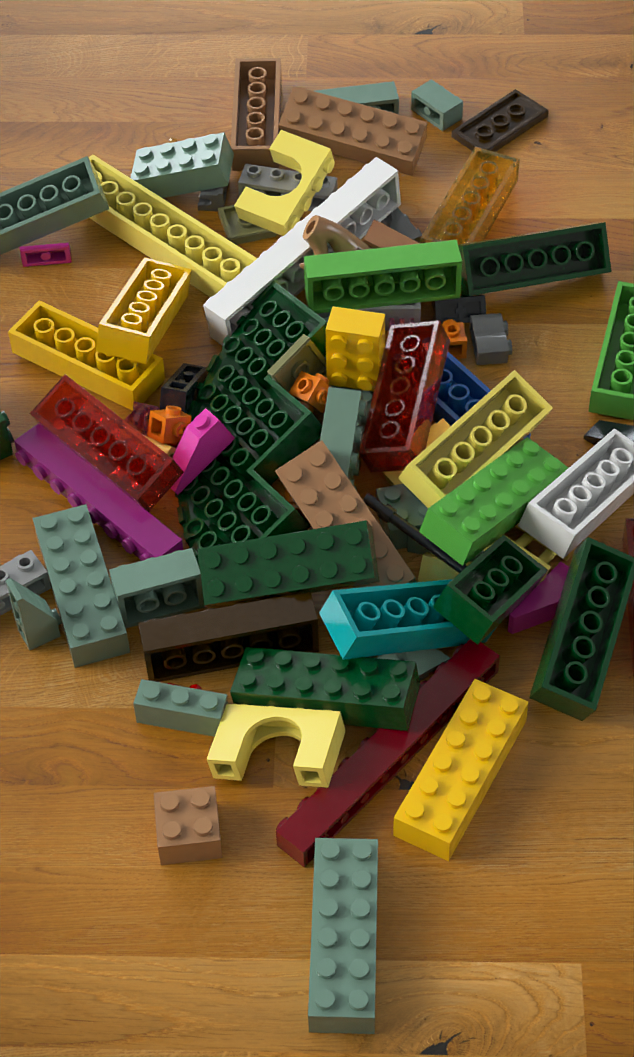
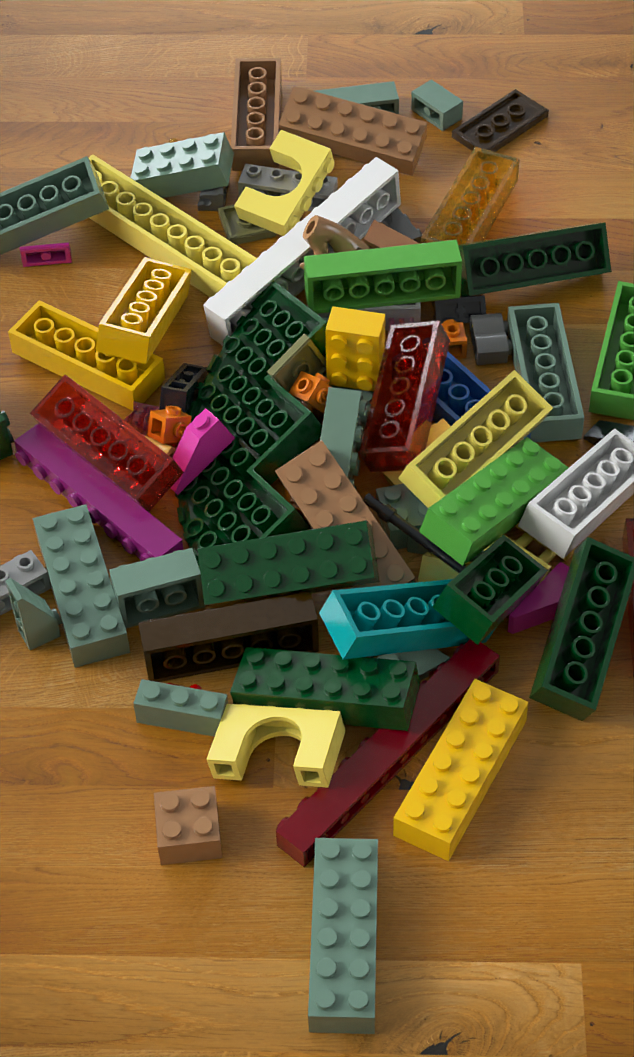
(545, 363): none -> sand green brick

